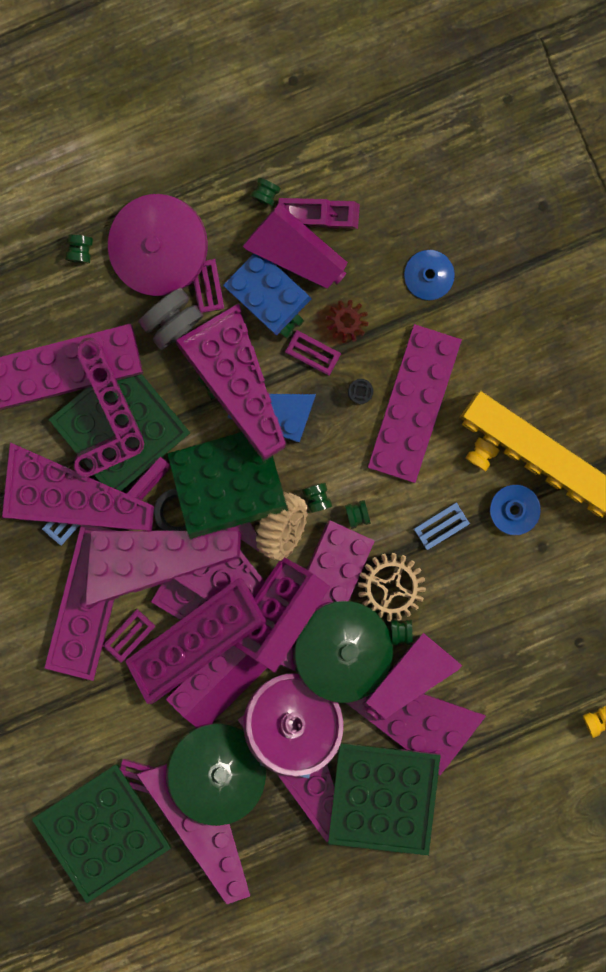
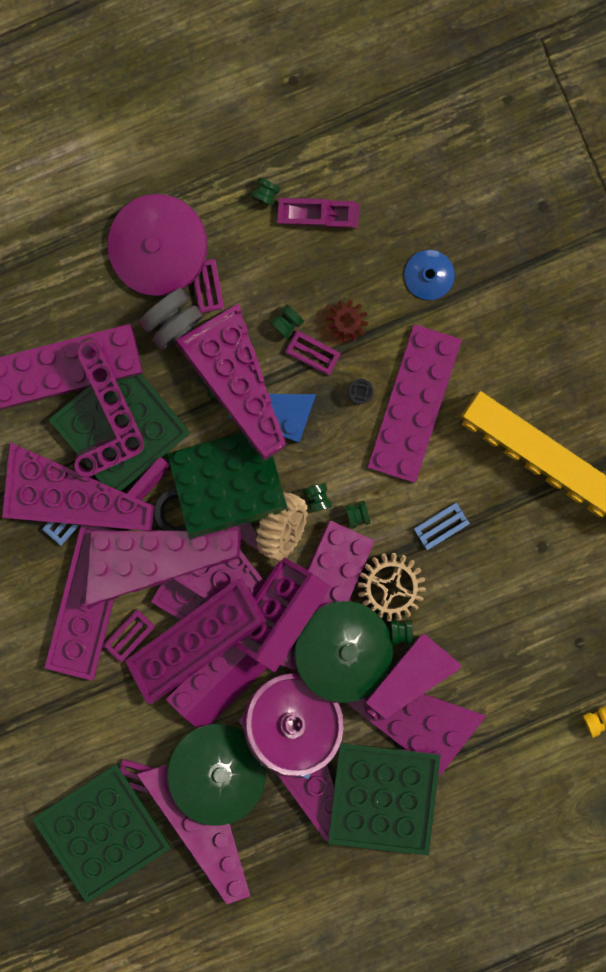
(79, 249): dark green wheel -> none
(267, 292): blue plate -> none
(296, 248): magenta slope -> none
(482, 453): yellow wheel -> none
(528, 511): blue dish -> none

